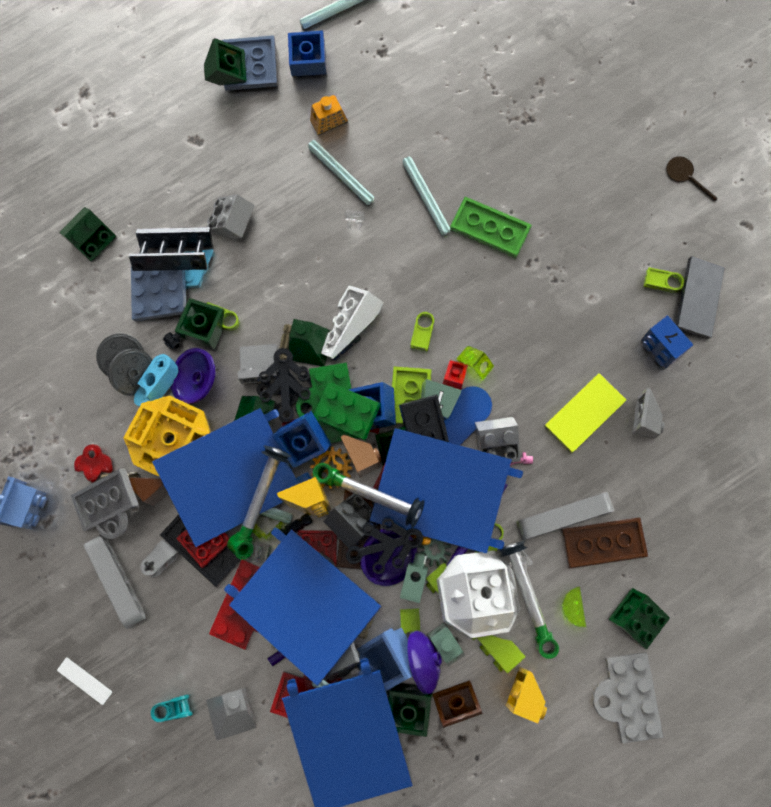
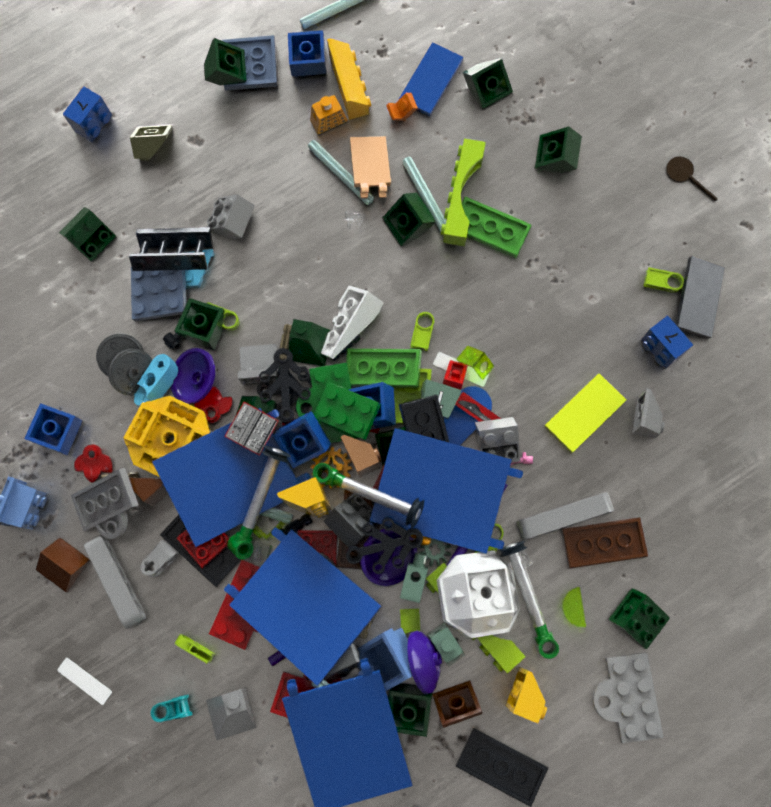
(53, 429): none -> blue brick
(61, 564): none -> reddish brown slope
(87, 114): none -> blue brick
(147, 140): none -> olive slope
(194, 648): none -> lime piece
(214, 403): none -> red plate
(251, 428): none -> light grey tile
(348, 79): none -> yellow slope
(370, 164): none -> light nougat tile
(392, 366): none -> bright green tile
(402, 108): none -> orange bracket
(408, 218): none -> dark green slope
(432, 77): none -> blue tile
(442, 361): none -> sticker
(457, 223): none -> lime arch
(474, 408): none -> red sticker
(488, 82): none -> dark green slope
(502, 767): none -> black tile
(558, 150): none -> dark green slope

